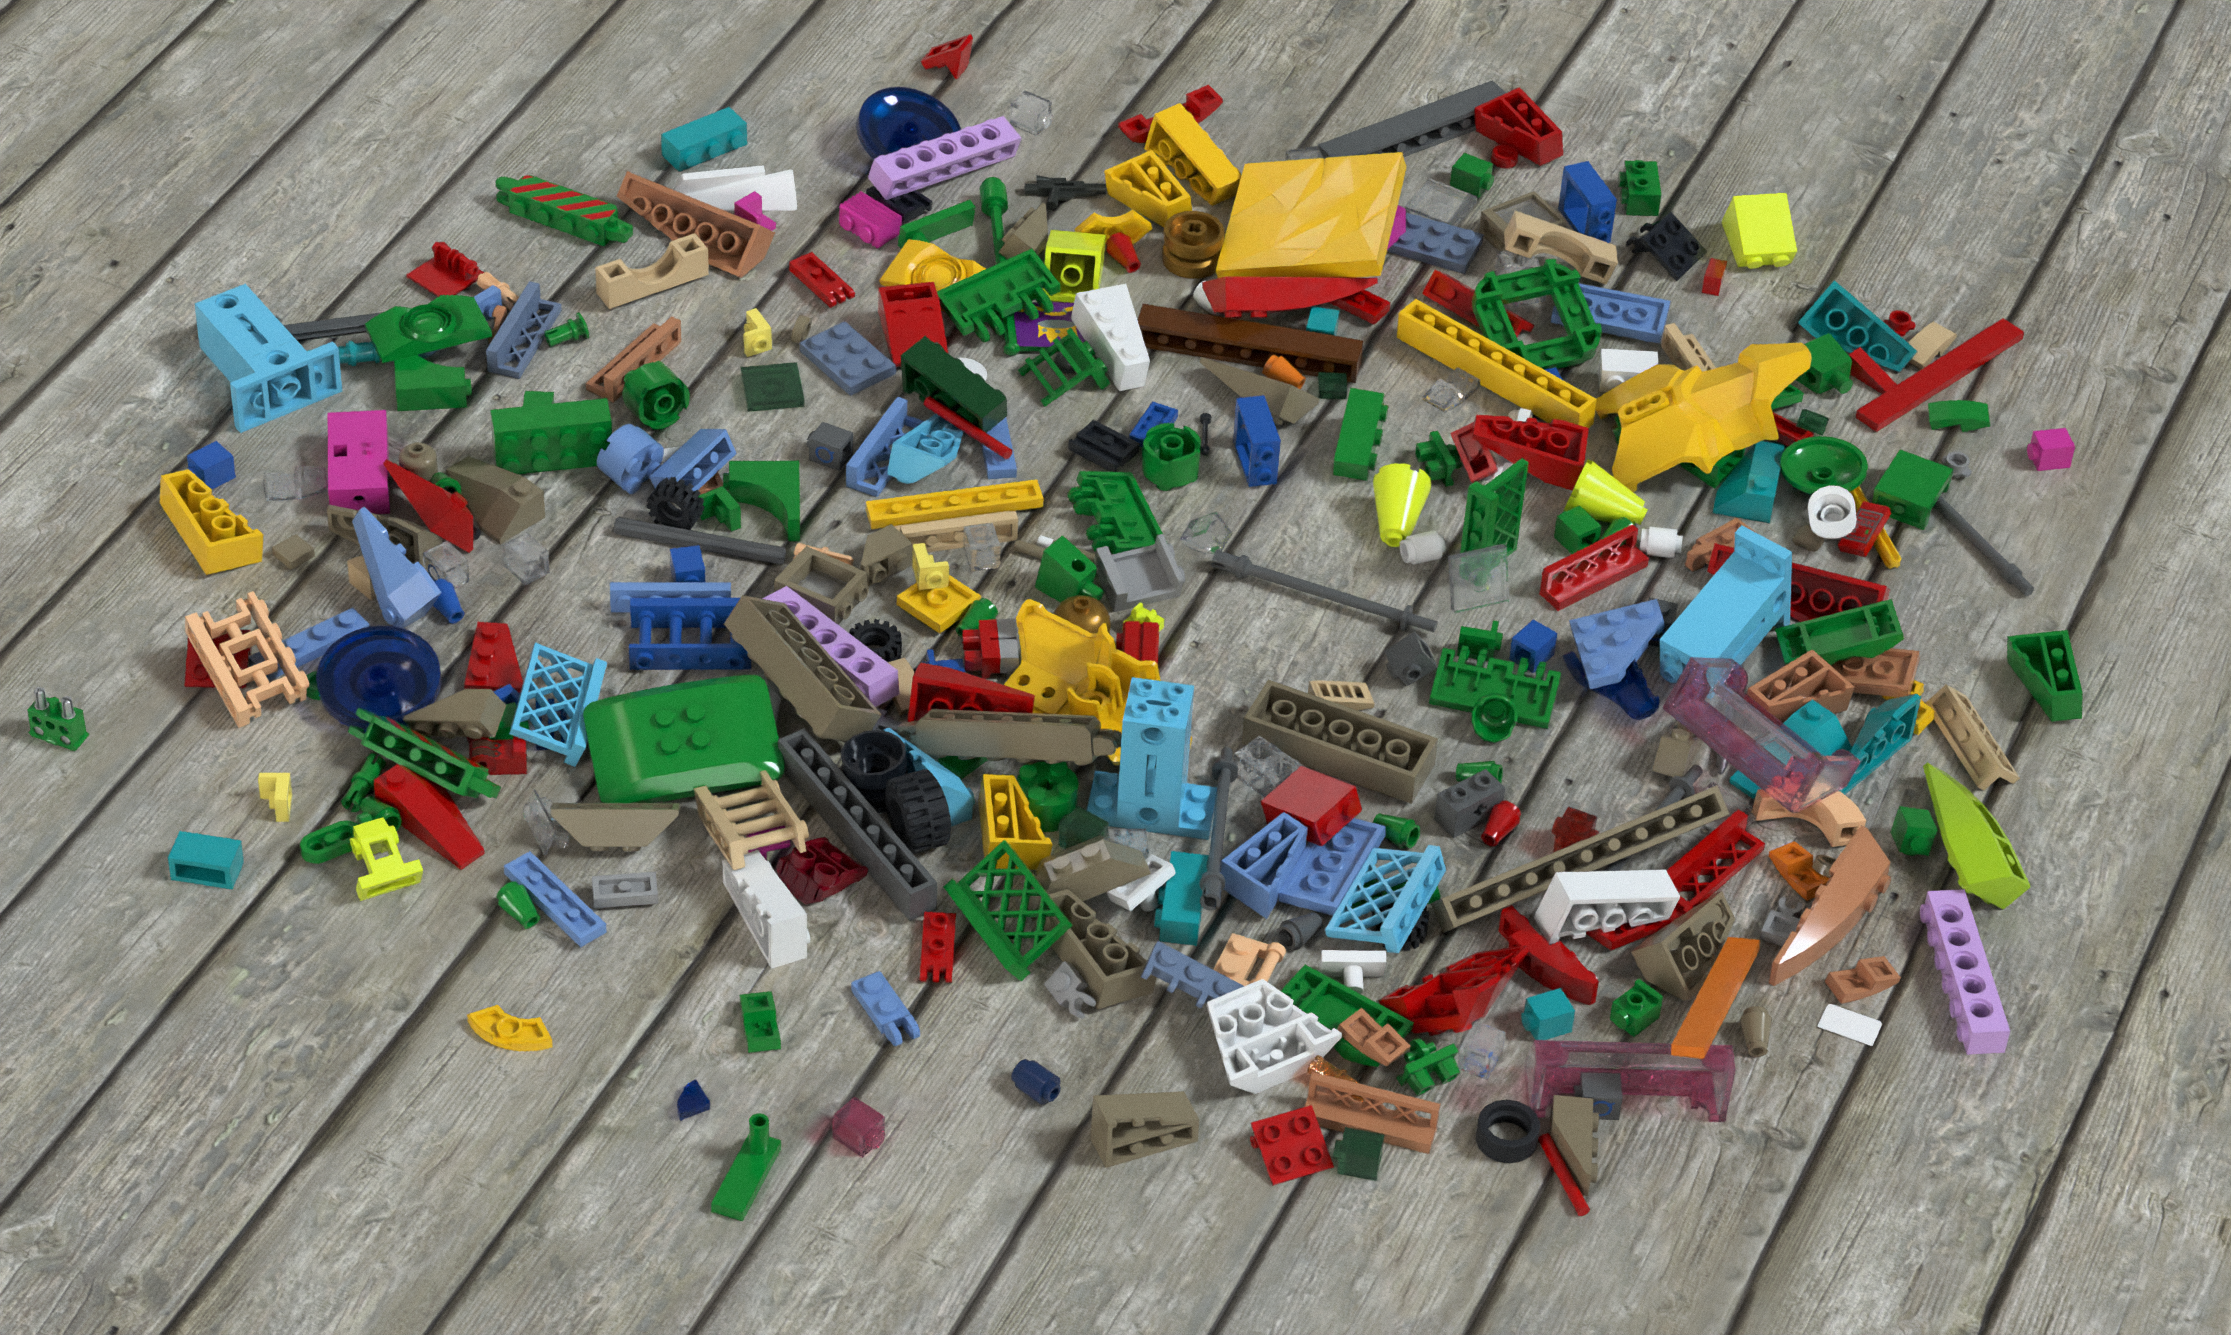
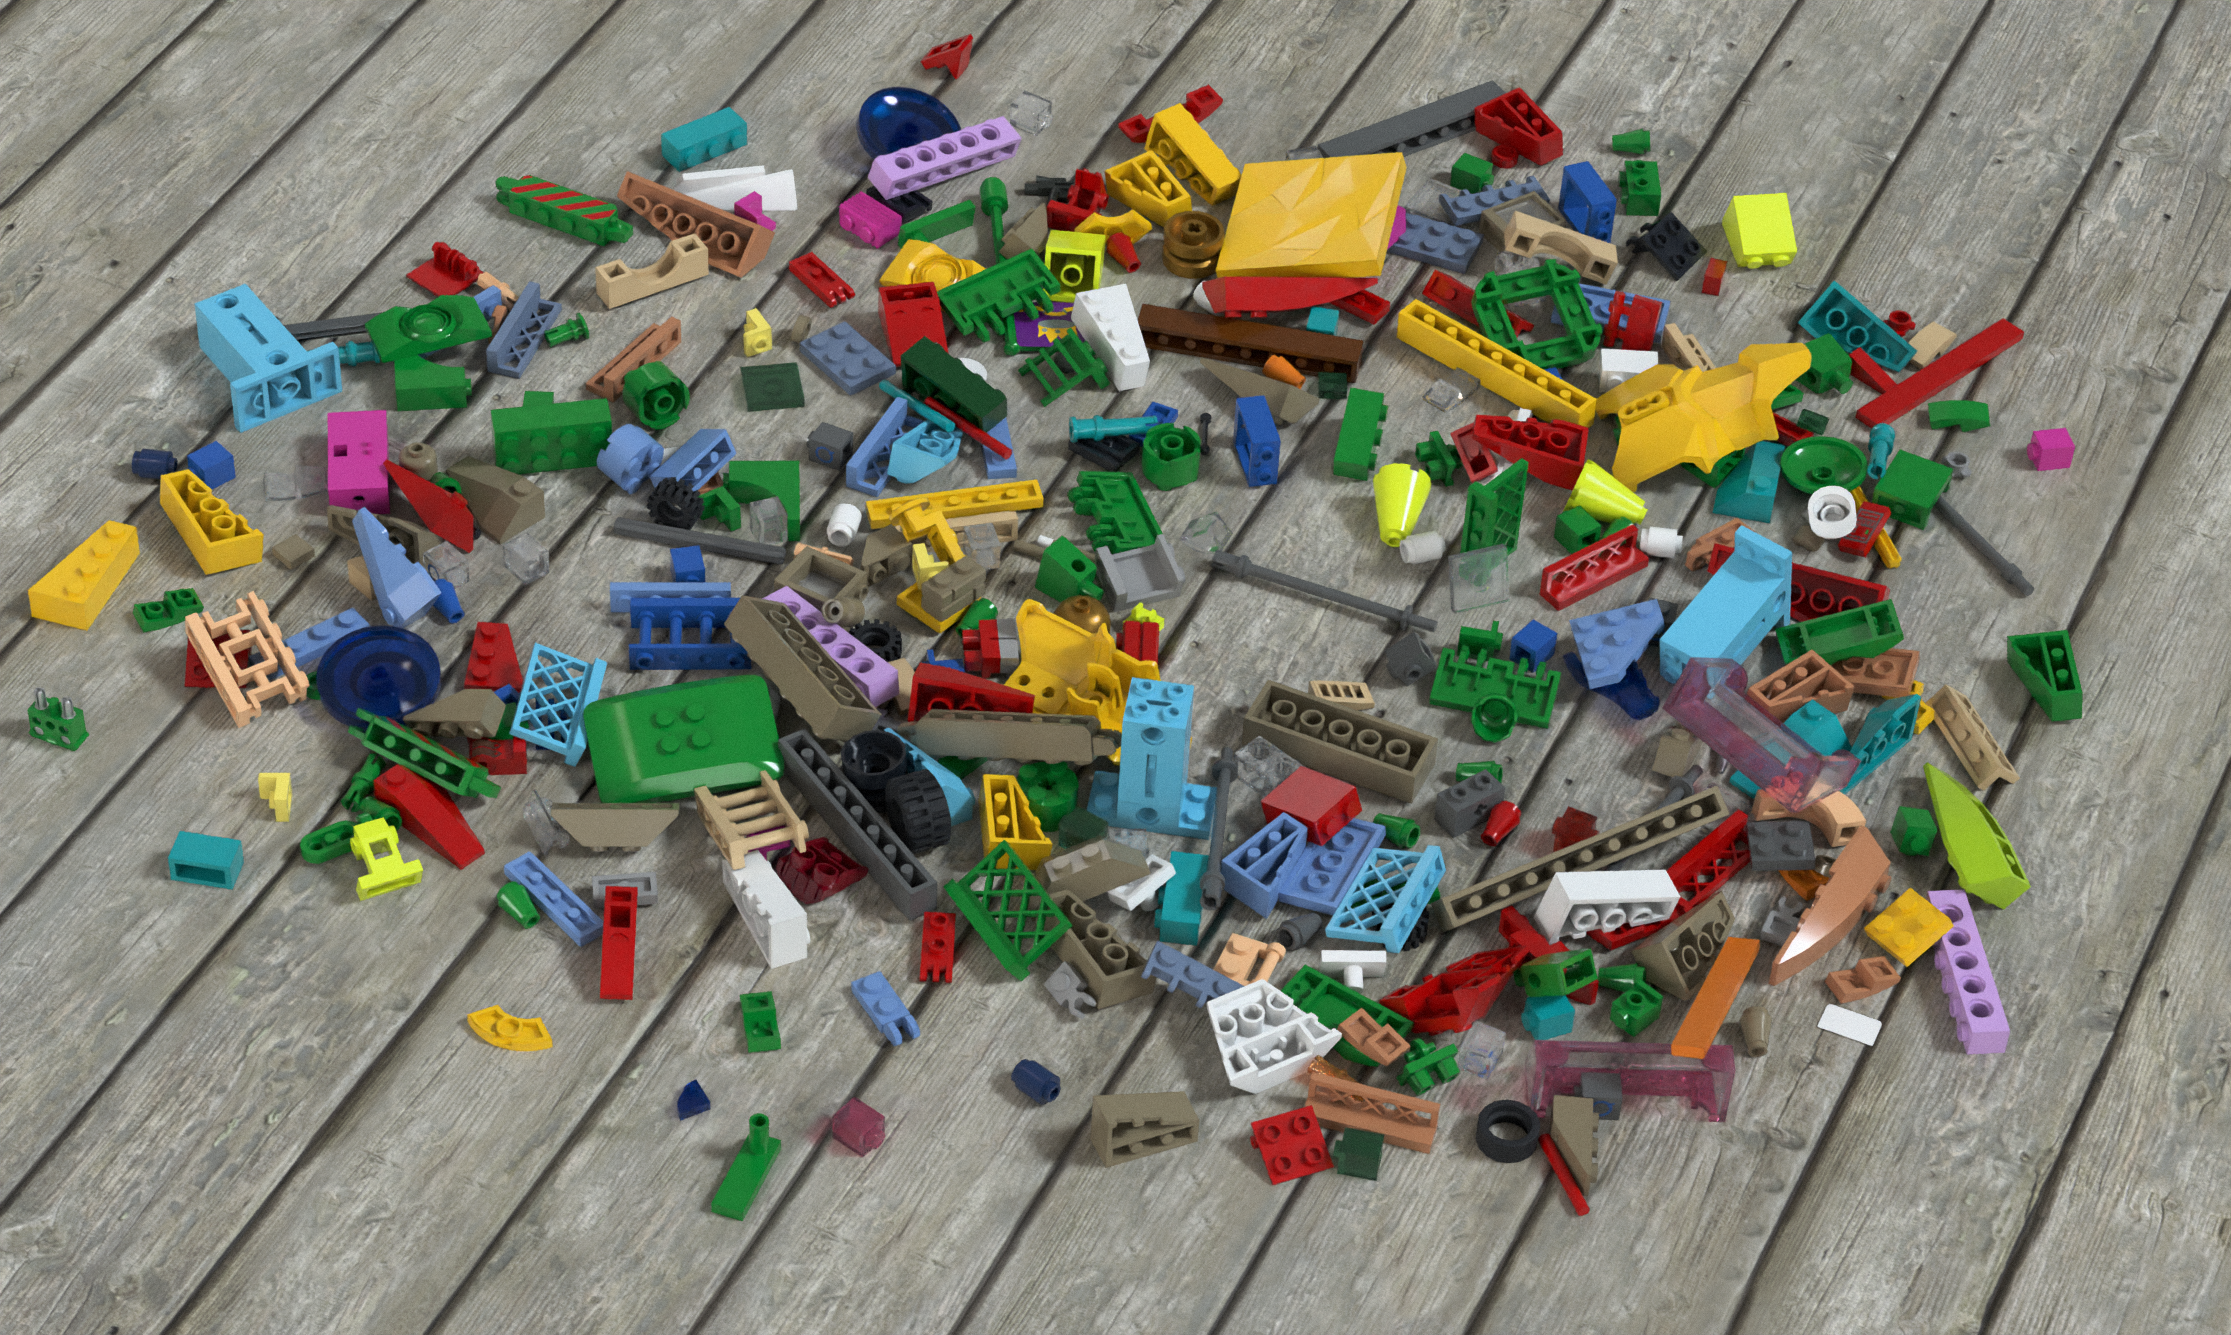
(86, 578): none -> yellow wedge
(153, 463): none -> dark blue brick
(169, 612): none -> green slope
(618, 943): none -> red slope
(768, 521): none -> clear brick
(843, 524): none -> white brick
(844, 612): none -> dark tan piece
(917, 406): none -> teal bar
(917, 524): none -> yellow piece
(953, 588): none -> dark tan brick
(1085, 198): none -> red tile
(1099, 427): none -> teal pin
(1469, 206): none -> sand blue hinge
(1546, 976): none -> green torso
(1621, 977): none -> green cone
(1632, 142): none -> green cone
(1640, 326): none -> red plate
(1780, 845): none -> dark grey plate
(1880, 447): none -> teal pin
(1908, 927): none -> yellow plate

